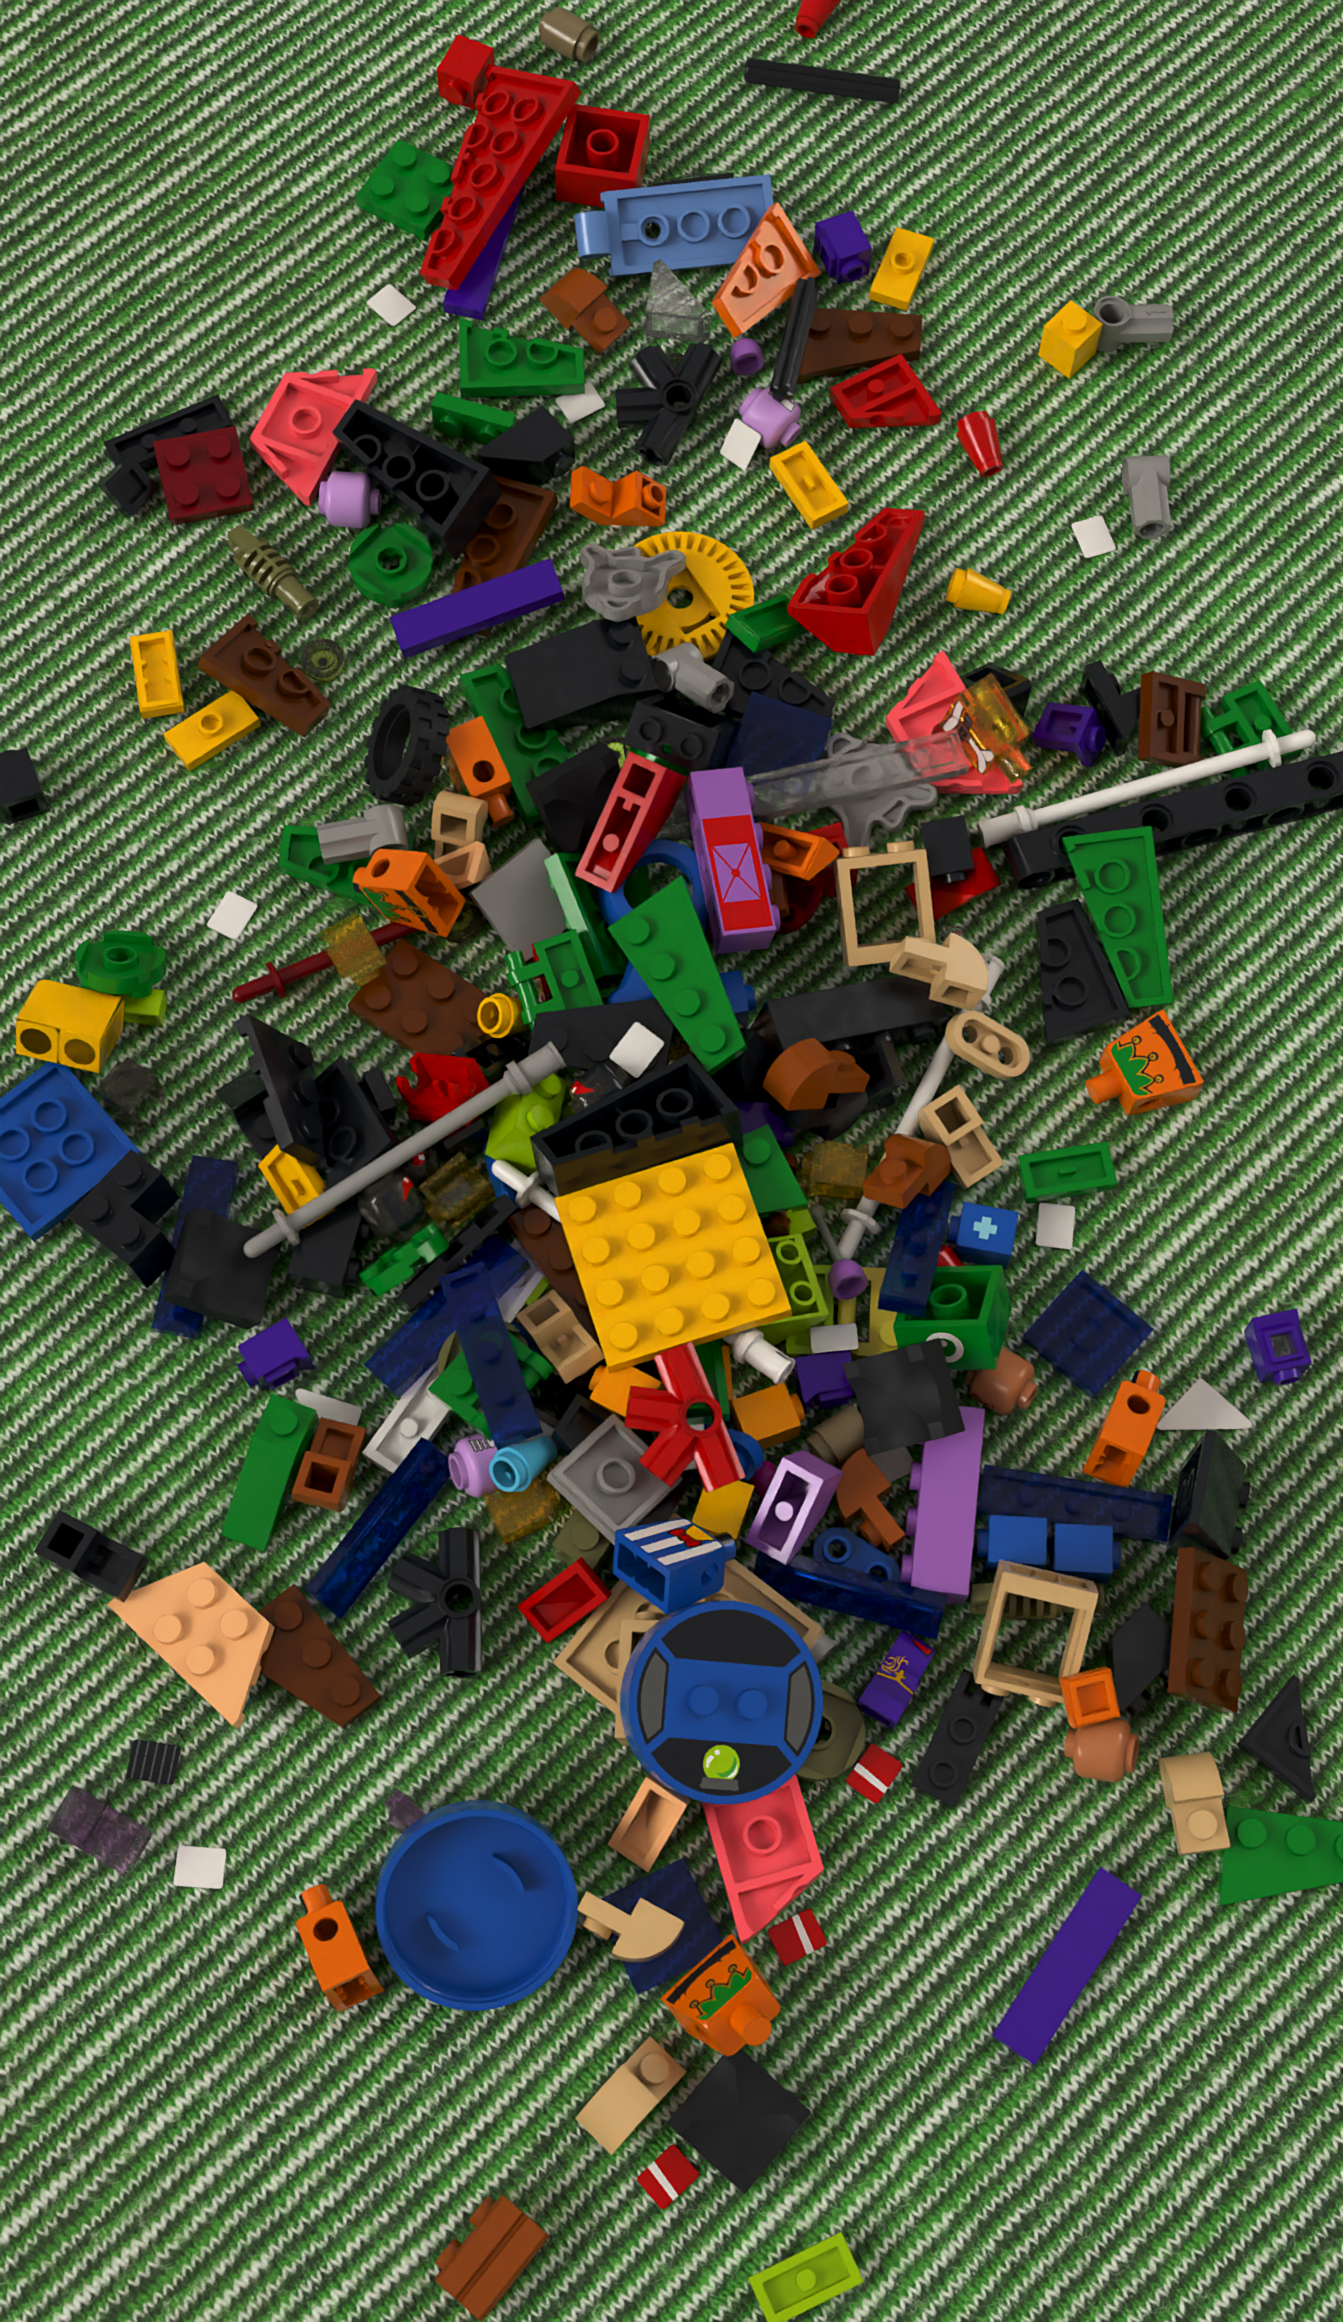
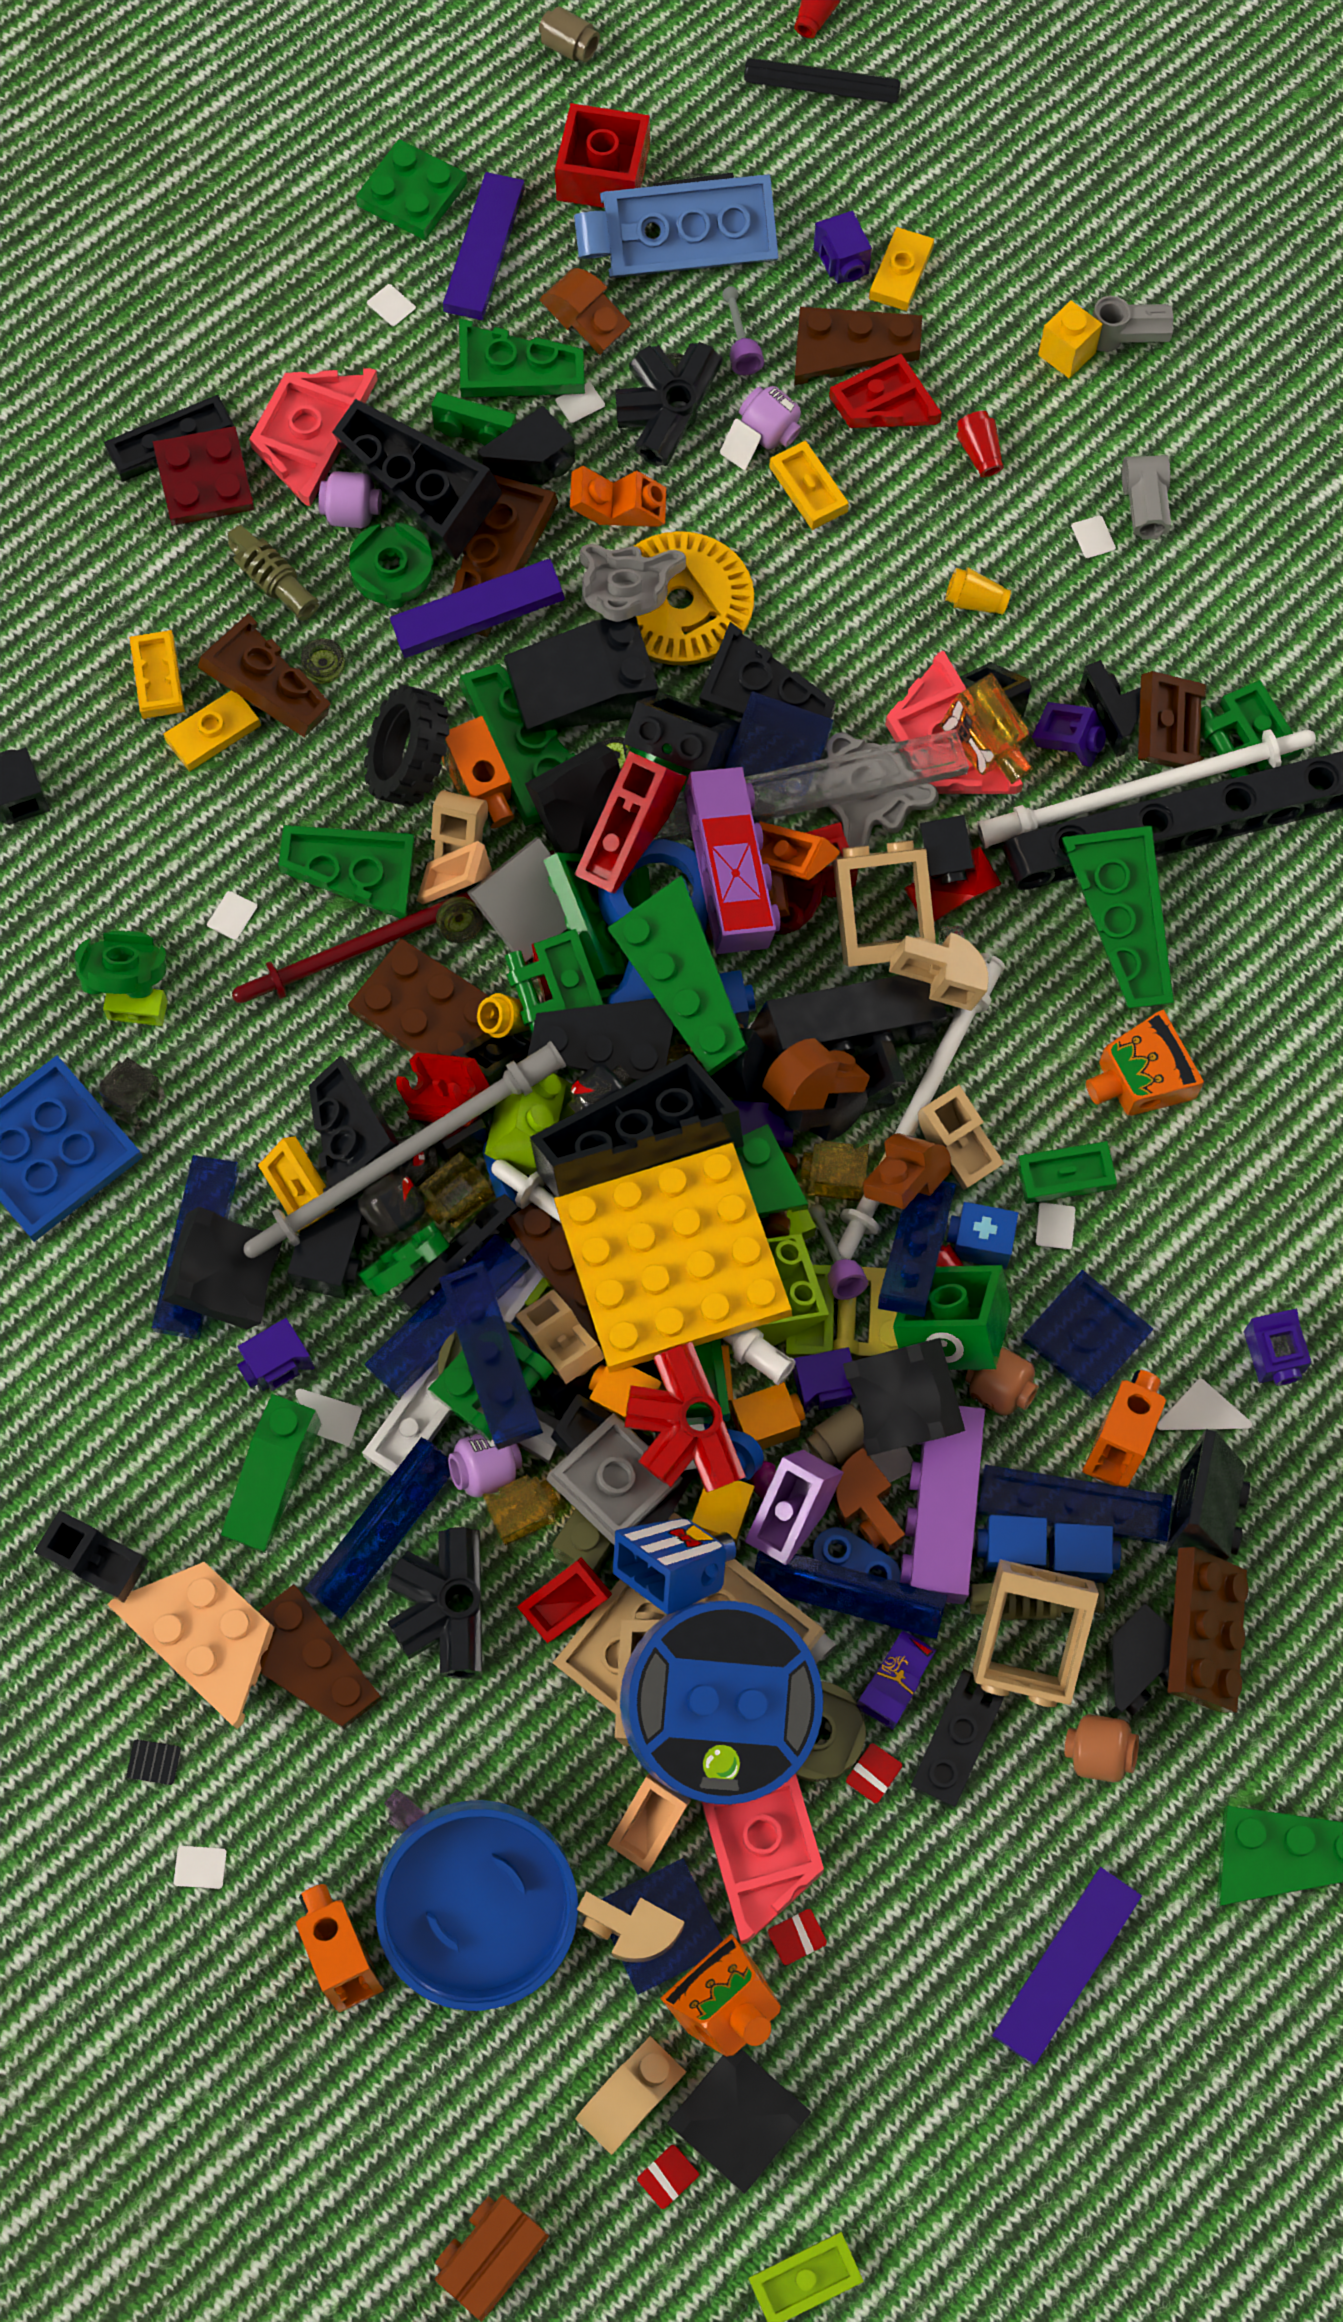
(69, 1025): yellow piece -> none
(99, 1830): brick -> none
(122, 1217): black brick -> none
(128, 486): black plate -> none
(244, 1103): black slope -> none
(291, 1088): black wing -> none
(330, 1465): dark orange brick -> none
(353, 950): clear yellow window -> none
(361, 837): light grey piece -> none
(381, 1094): black tile -> none
(410, 890): orange torso -> none
(463, 71): red brick -> none
(496, 158): red wing -> none
(521, 1463): medium azure cone -> none
(636, 1049): white sticker -> none
(673, 309): clear slope -> none
(686, 672): light grey piece -> none
(764, 273): orange wing -> none
(765, 624): green tile -> none
(794, 339): black axle -> none
(834, 1338): white sticker -> none
(859, 590): red wedge -> none
(985, 1042): tan plate -> none
(1074, 976): black wing -> none
(1089, 1697): orange tile -> none
(1195, 1802): tan brick -> none
(1281, 1741): black tile -> none

